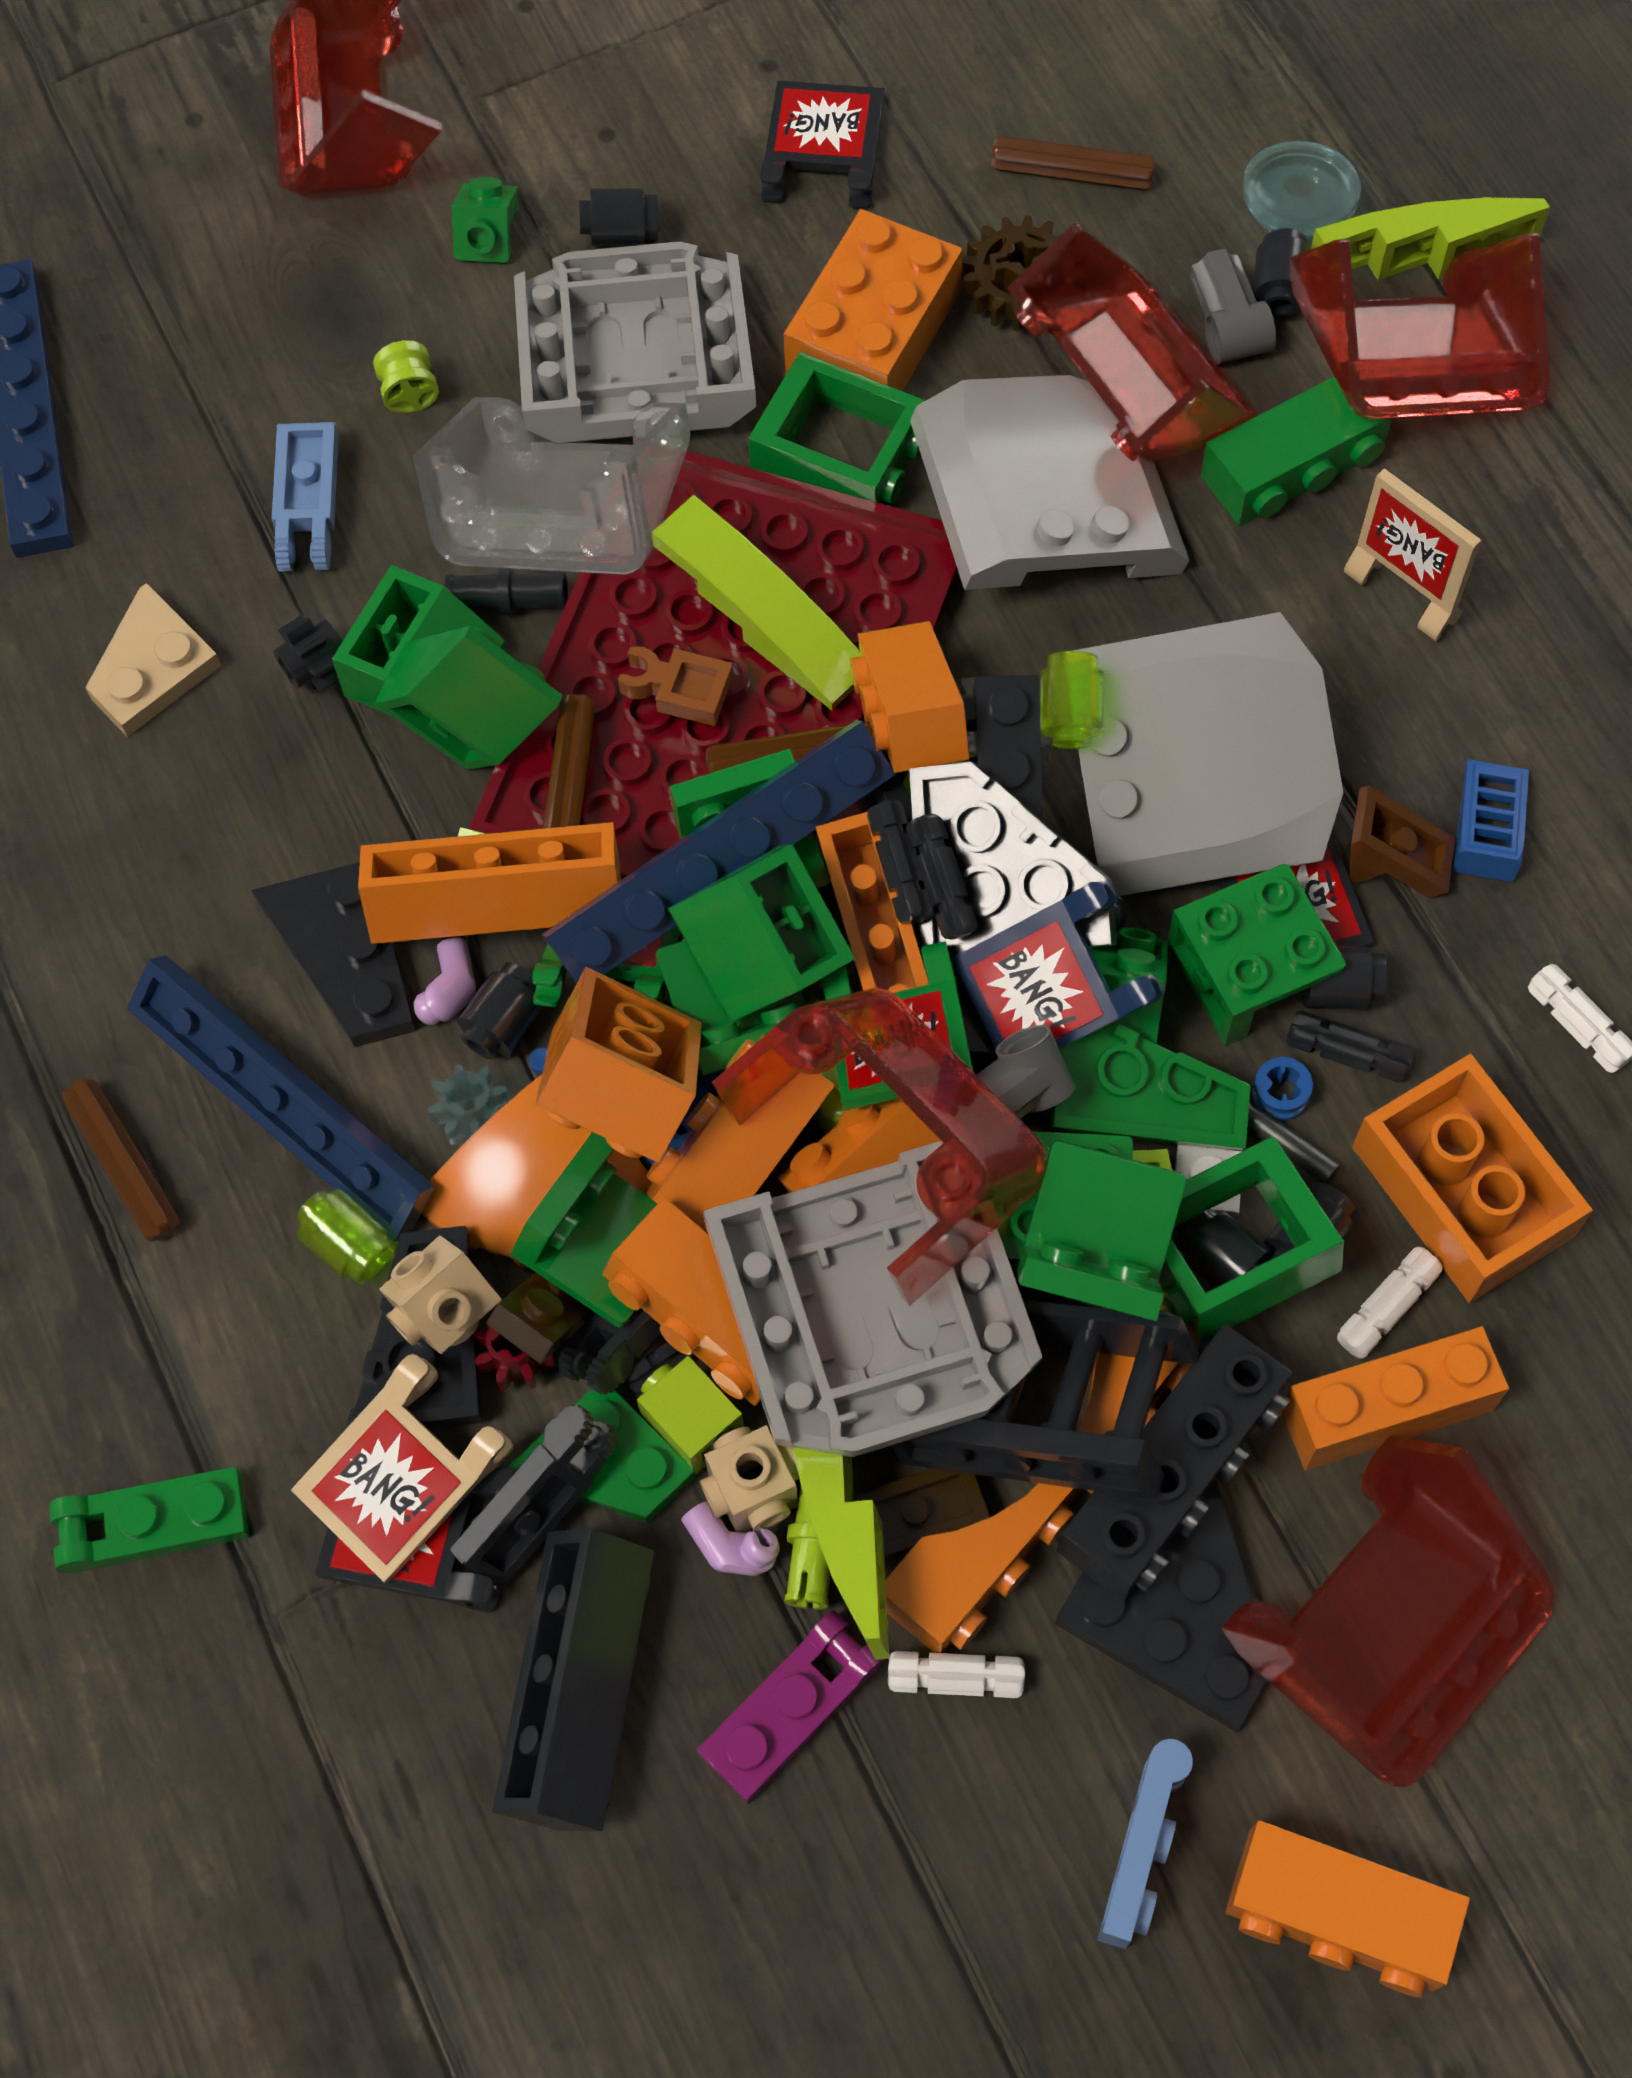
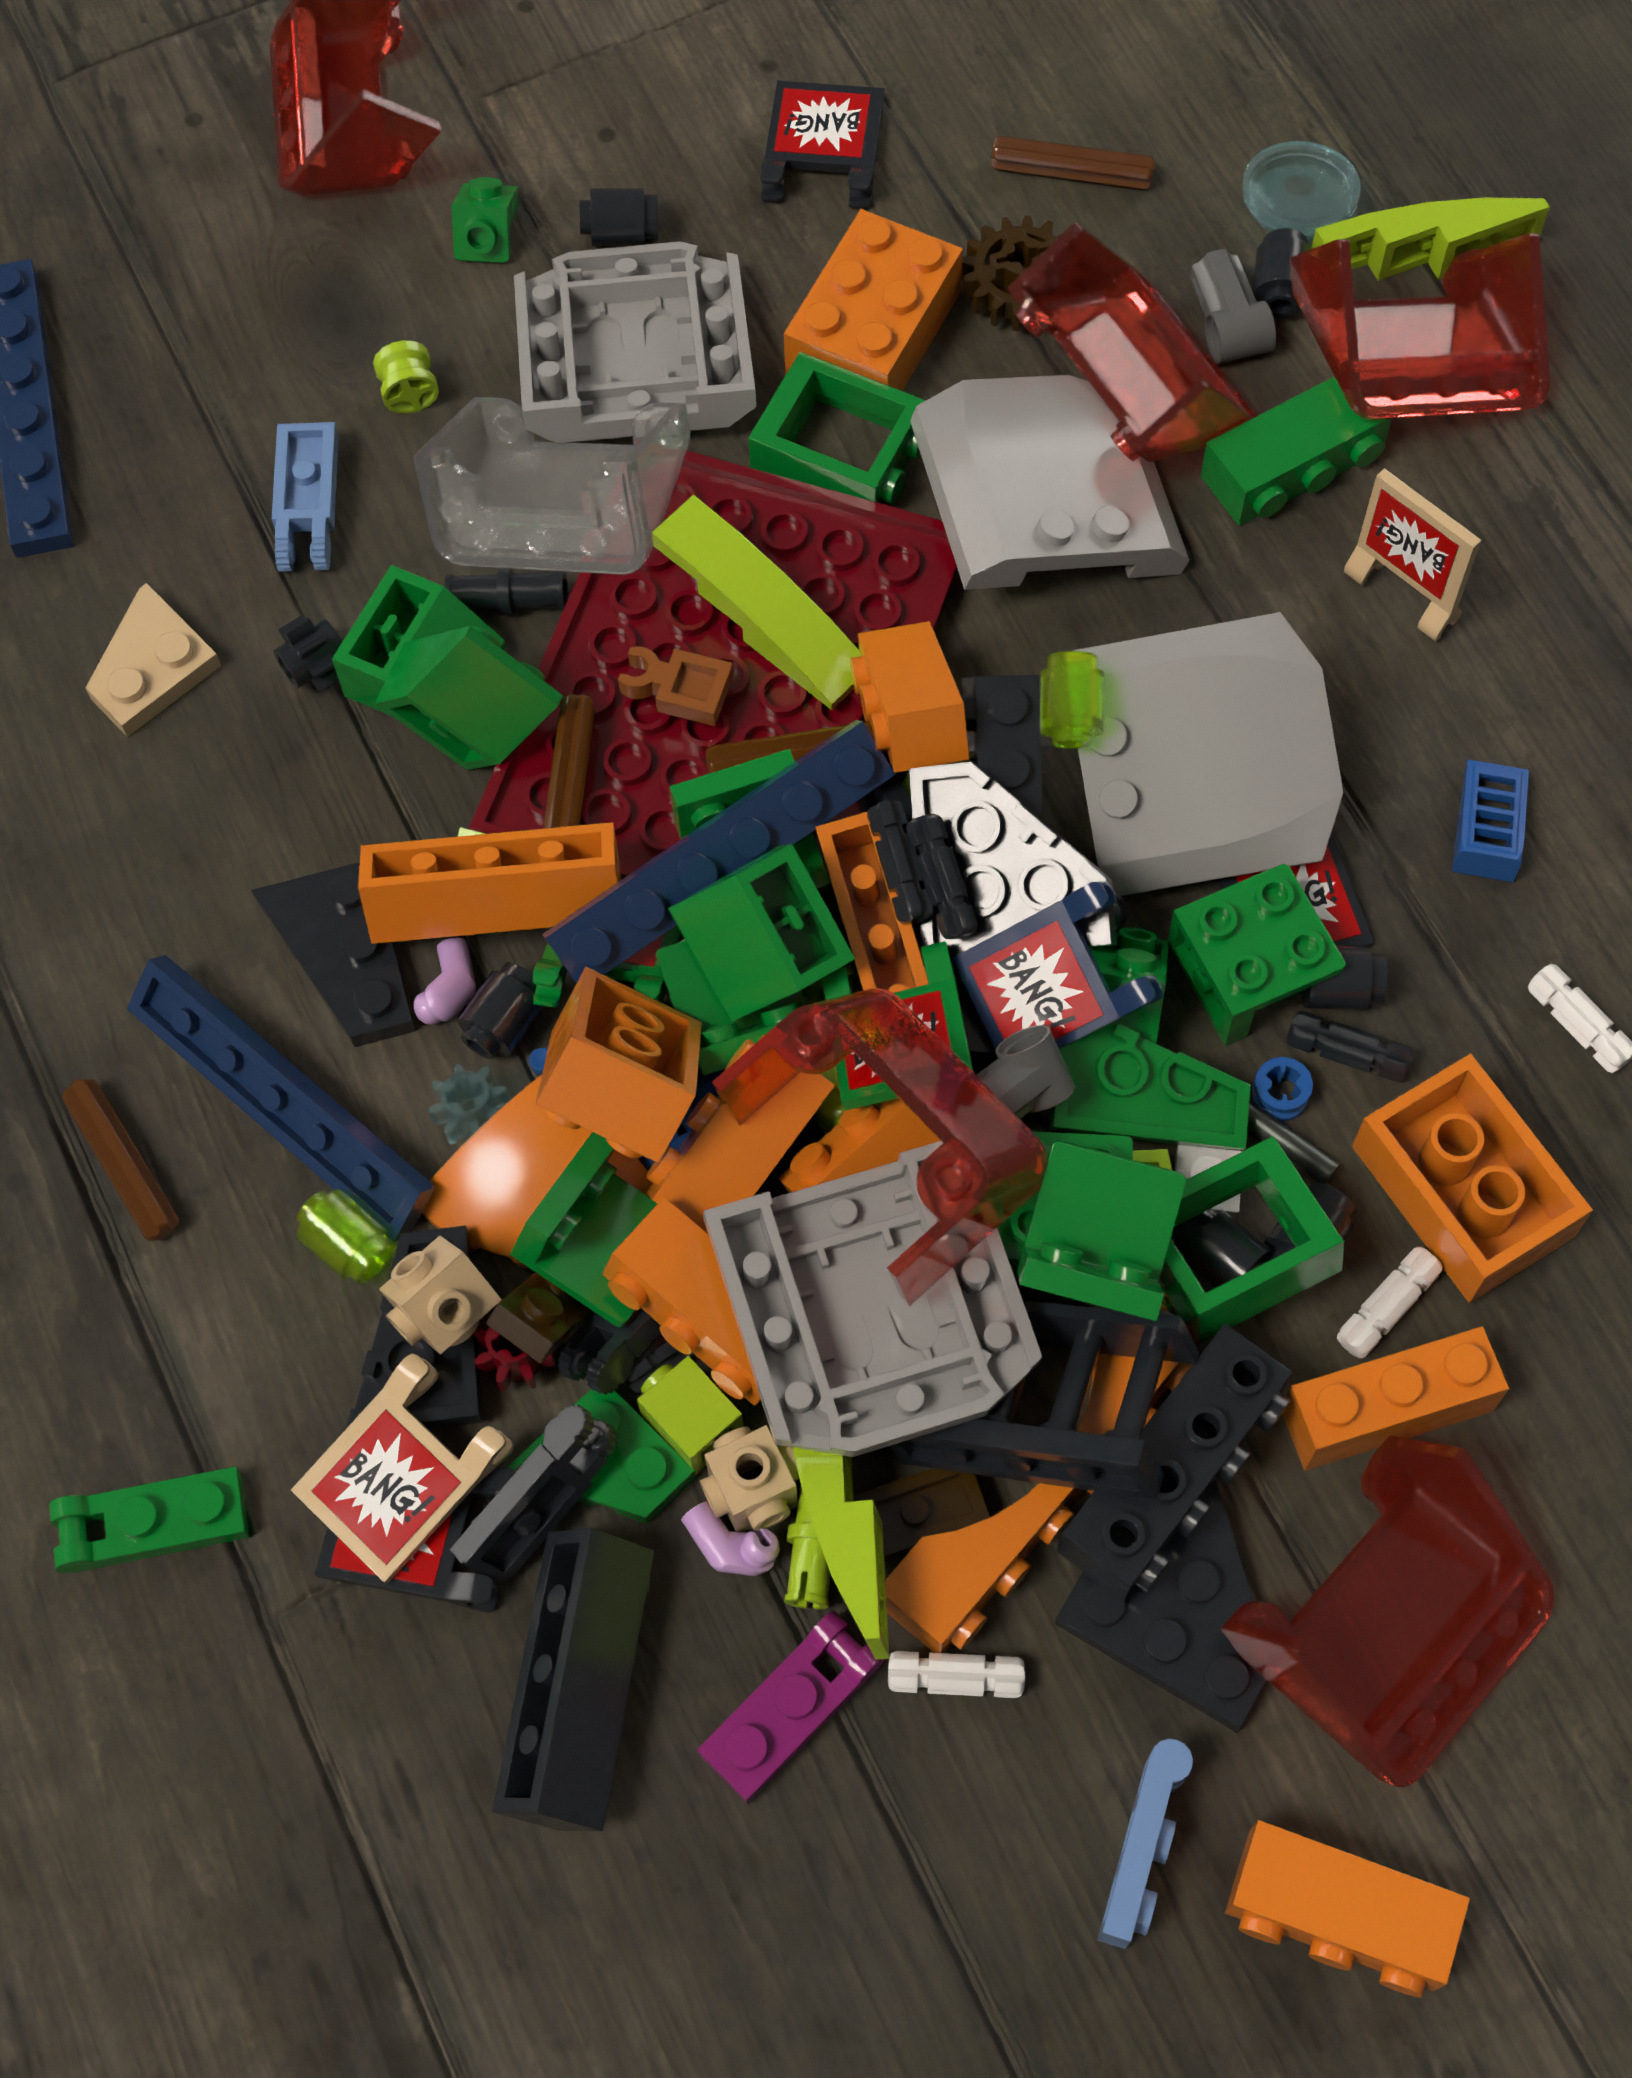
(1400, 844): reddish brown slope -> none

